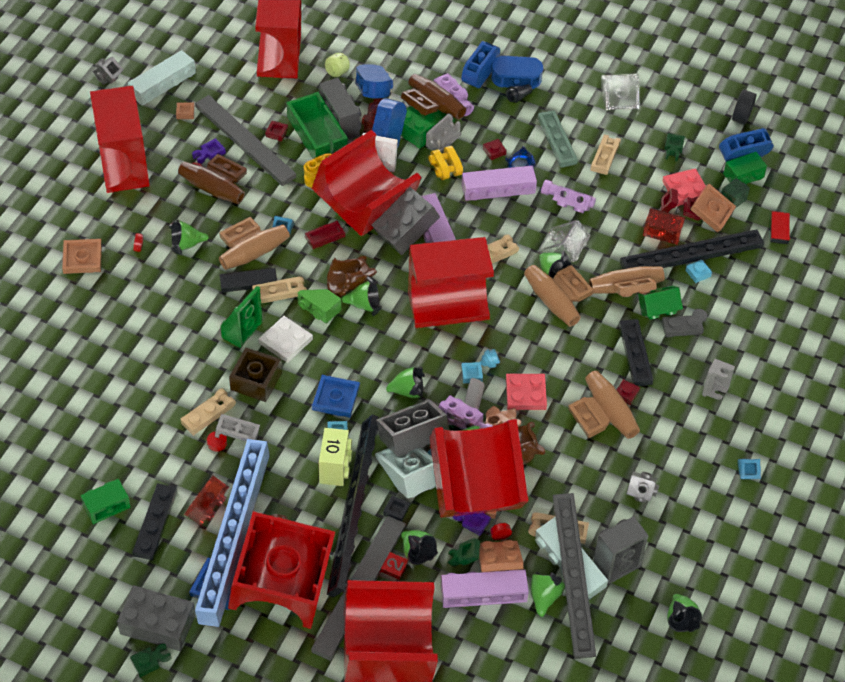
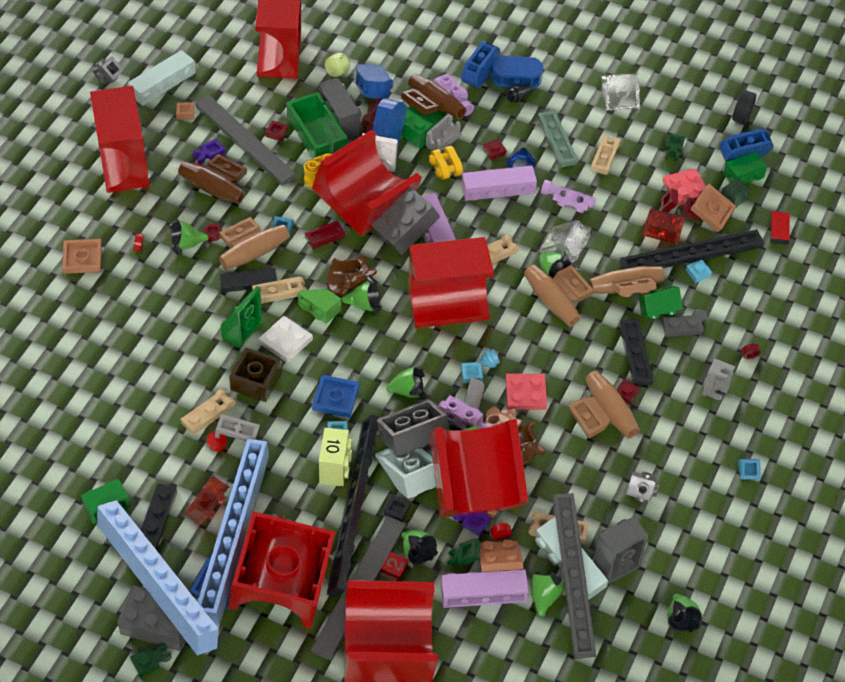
(158, 578): none -> light blue brick
(212, 231): none -> dark red tile
(750, 351): none -> dark red tile

